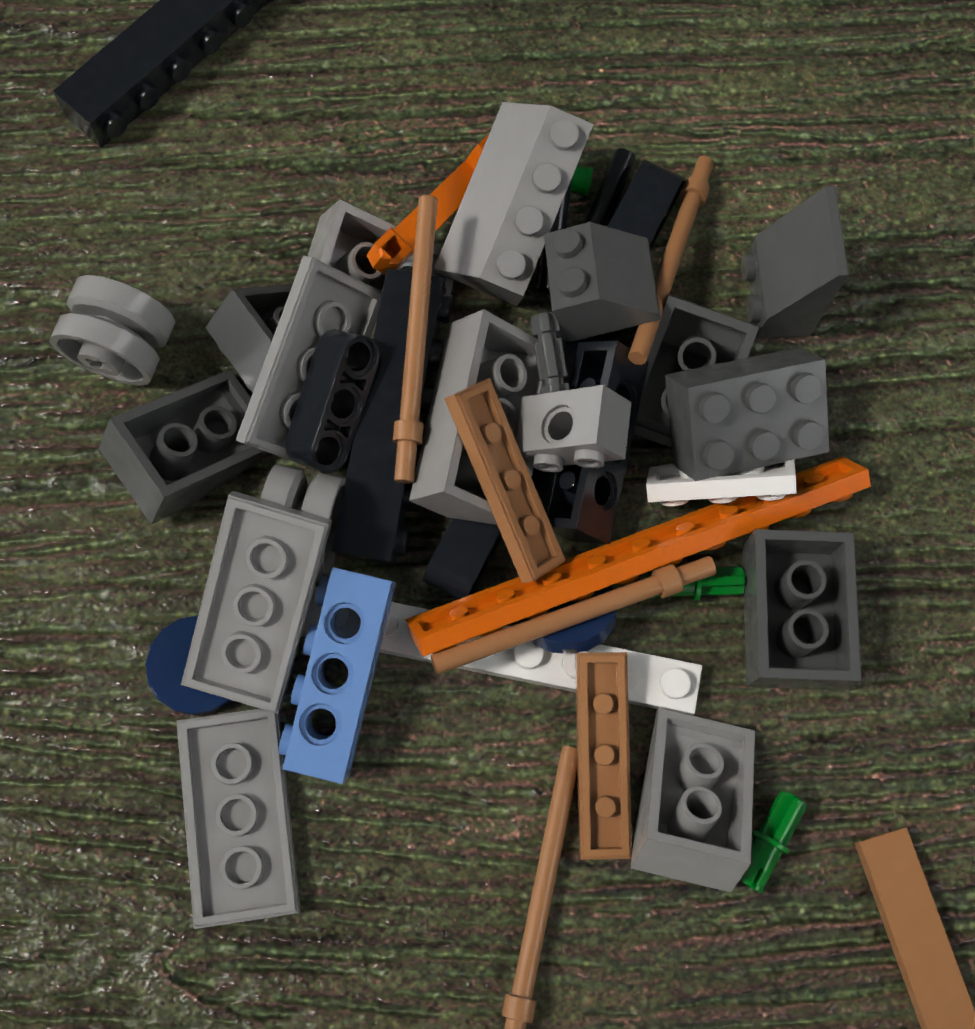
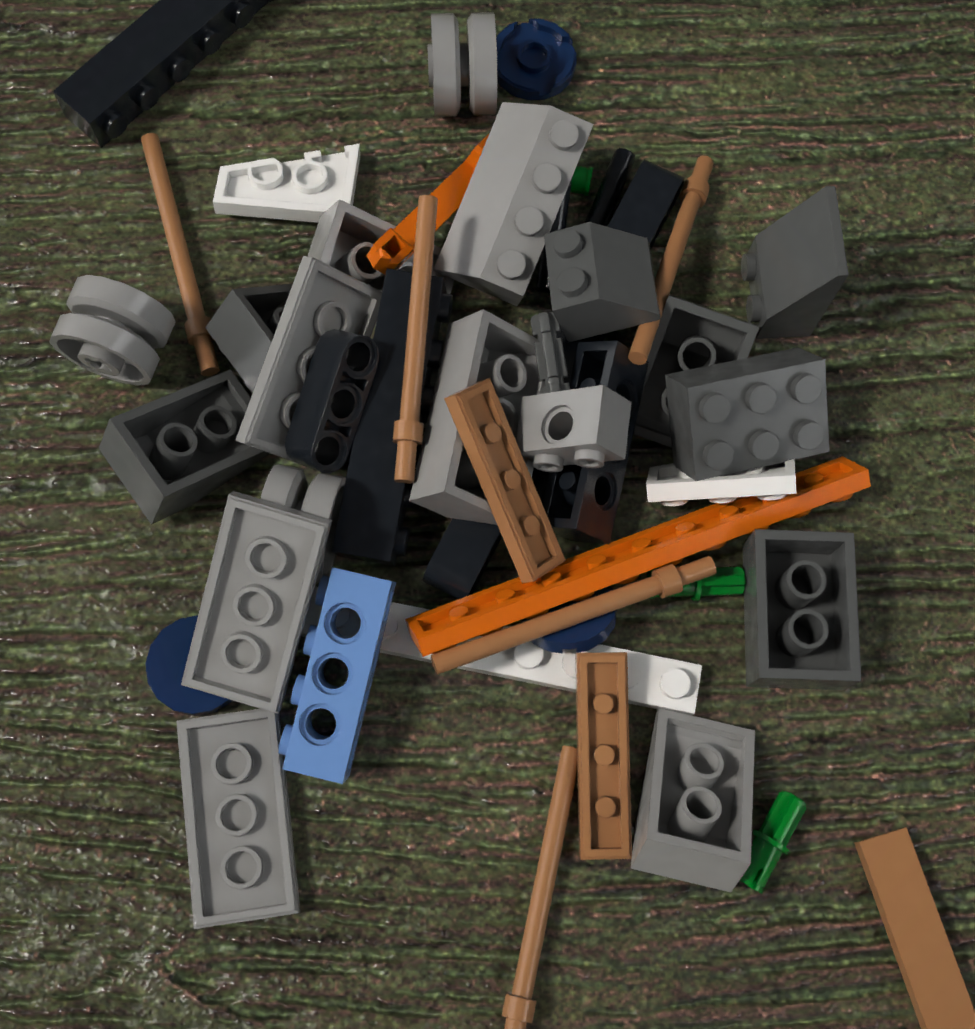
(196, 318): none -> medium nougat bar
(288, 189): none -> white wing
(463, 64): none -> light grey wheel
(535, 59): none -> dark blue tile

